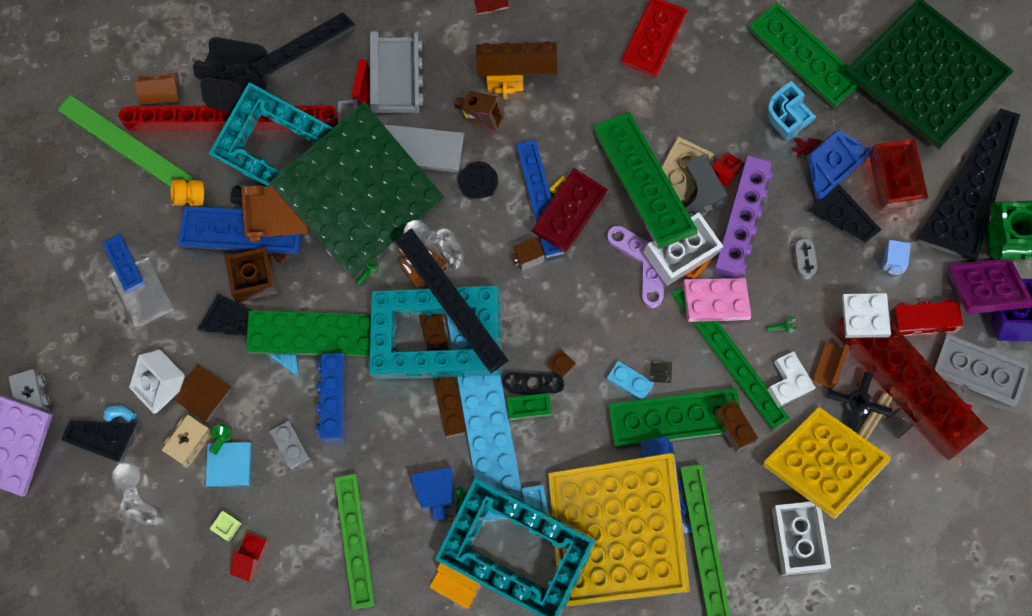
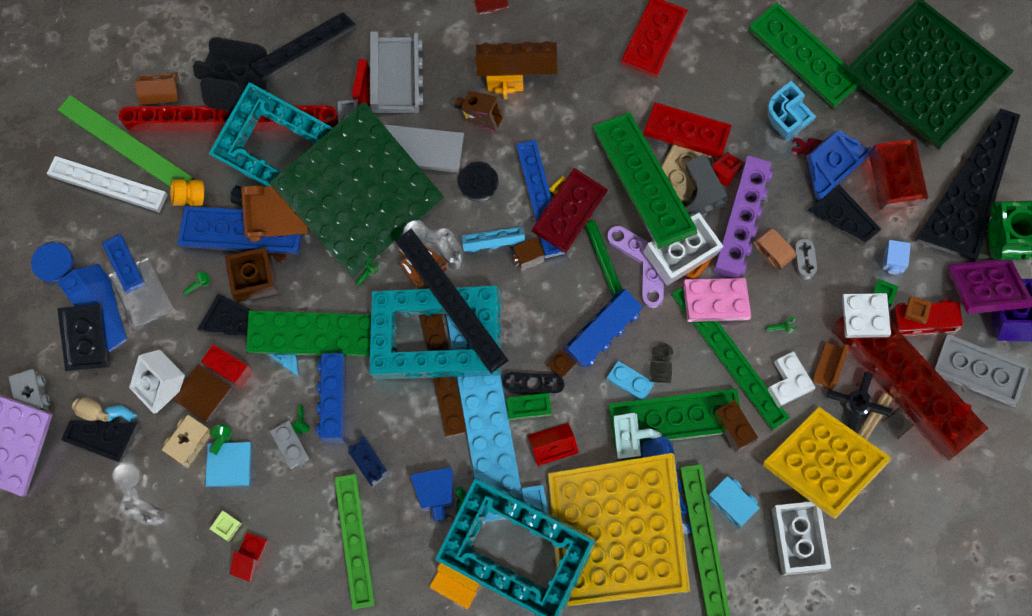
(52, 262): none -> blue tile
(83, 337): none -> black plate
(89, 410): none -> tan plant
(93, 286): none -> blue wedge
(107, 184): none -> white plate
(202, 280): none -> green hand
(226, 366): none -> red brick
(299, 425): none -> green hand
(368, 462): none -> dark blue hinge
(493, 239): none -> medium azure plate
(553, 444): none -> red panel
(602, 328): none -> blue brick
(603, 257): none -> green axle
(628, 436): none -> light aqua plate
(662, 347): none -> clear smoke plate
(687, 130): none -> red tile
(733, 502): none -> medium azure brick
(774, 248): none -> nougat beam
(885, 287): none -> green plate
(917, 310): none -> dark orange plate

